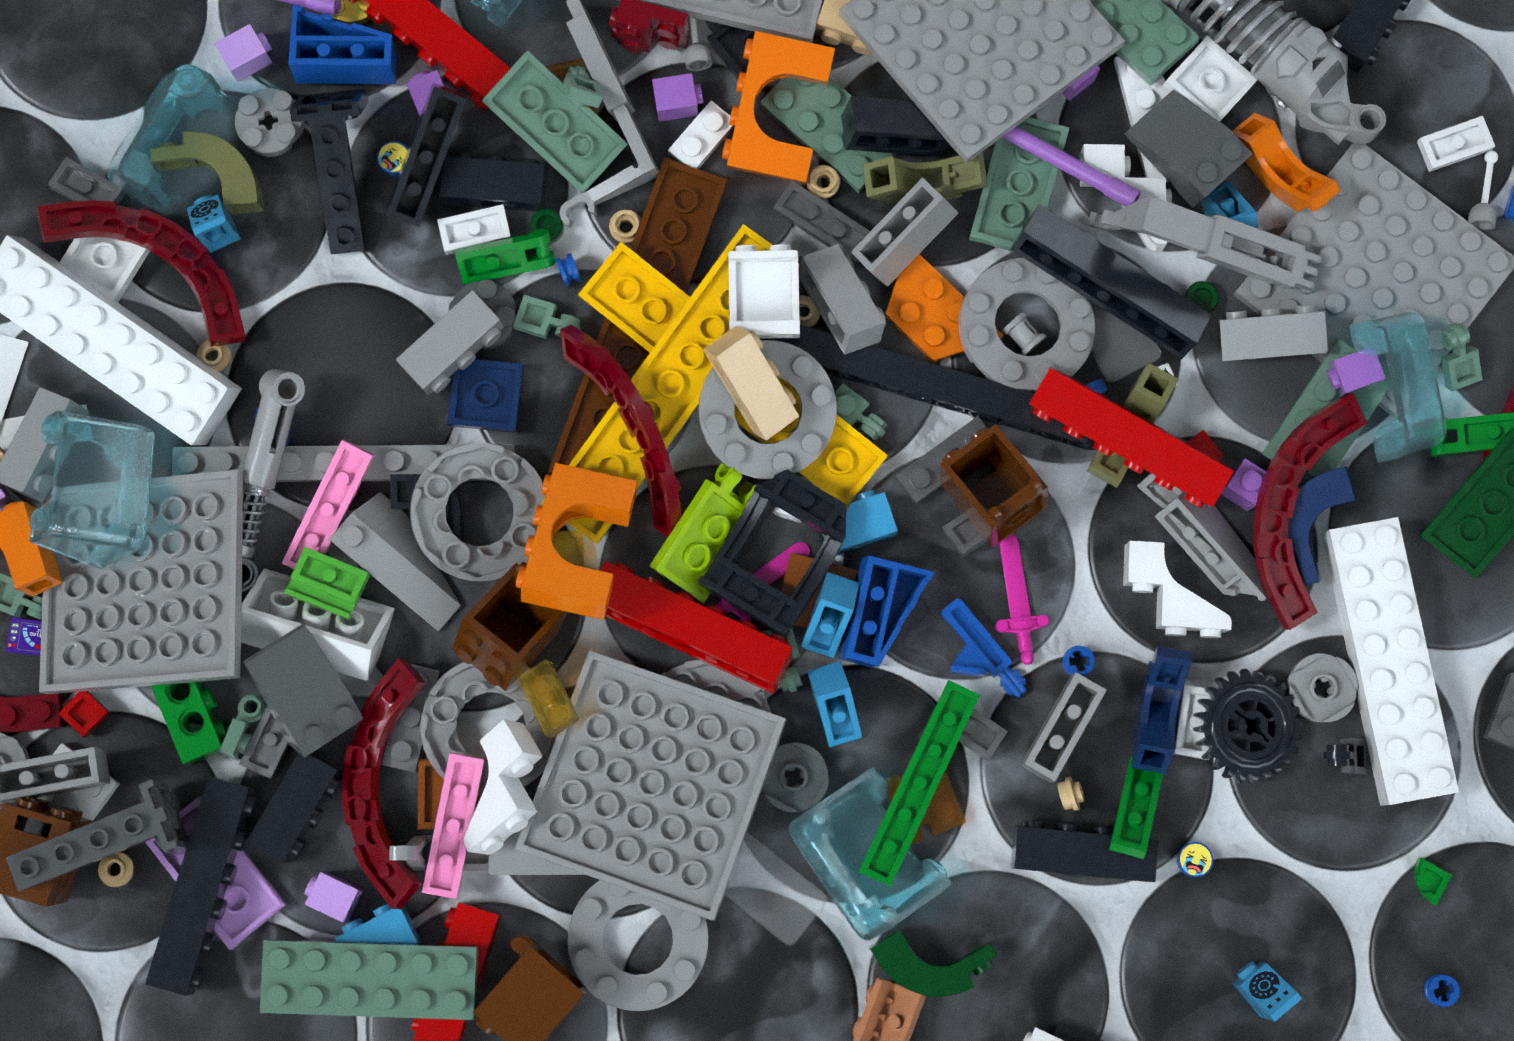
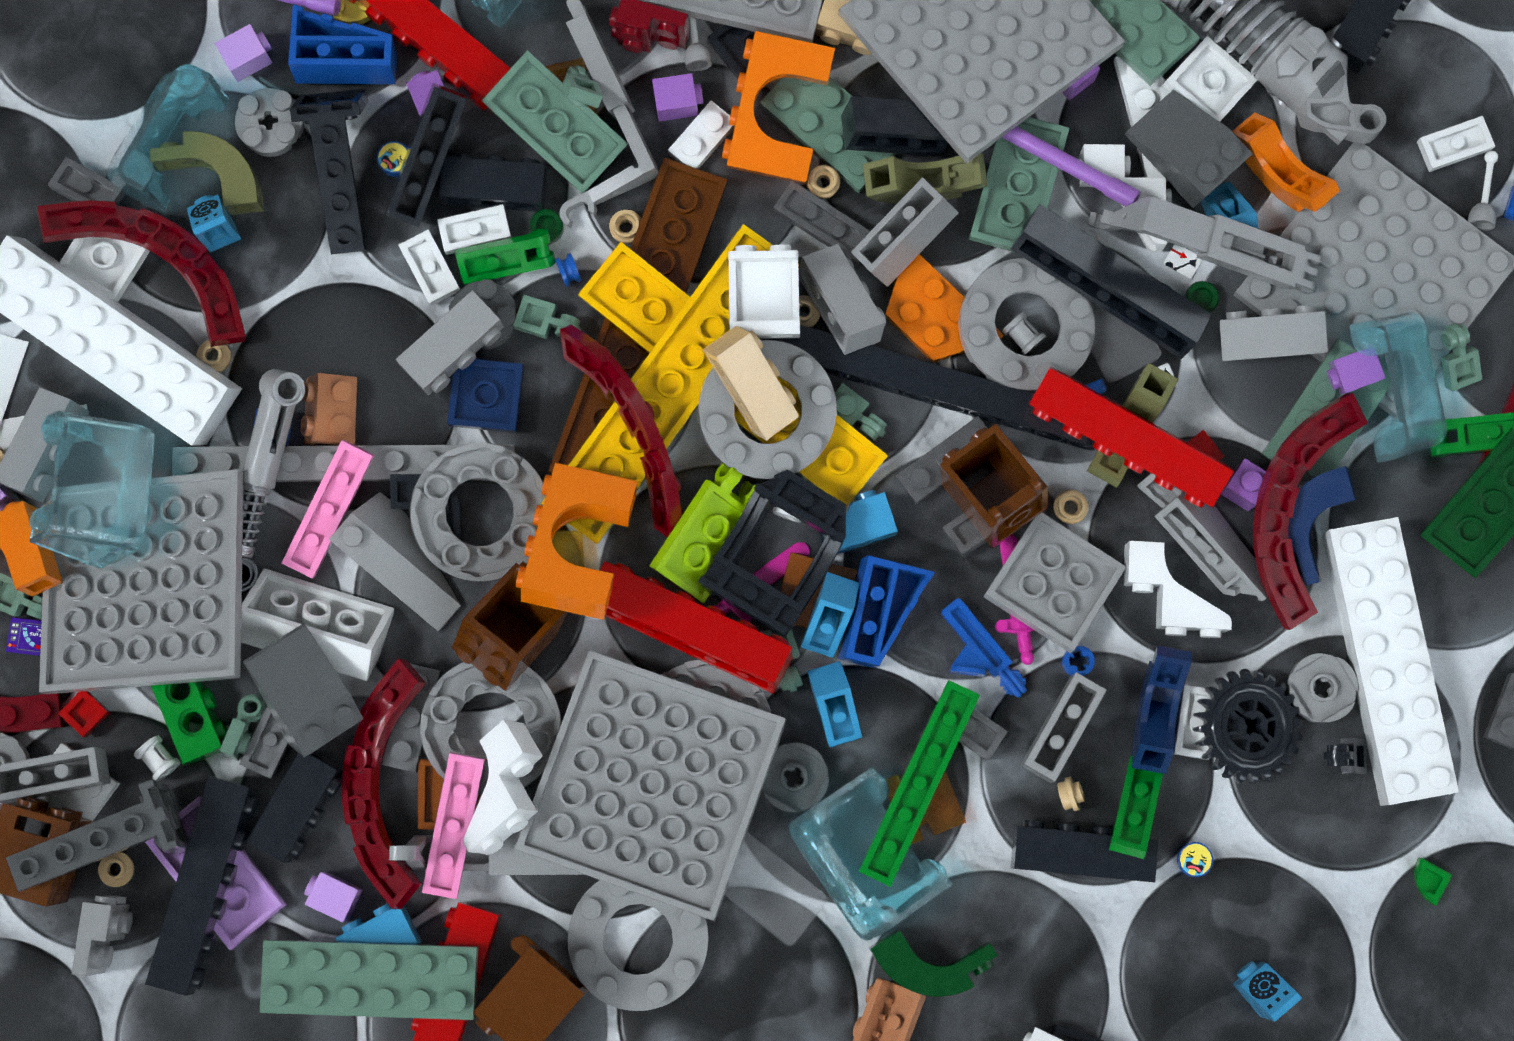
(100, 923): none -> light grey plate
(157, 758): none -> white bush
(327, 583): bright green plate -> none
(329, 409): none -> nougat bracket
(429, 267): none -> white plate
(548, 698): clear yellow plate -> none
(1055, 582): none -> light grey plate
(1070, 496): none -> tan plate
(1182, 261): none -> white sticker
(1450, 996): blue bush -> none

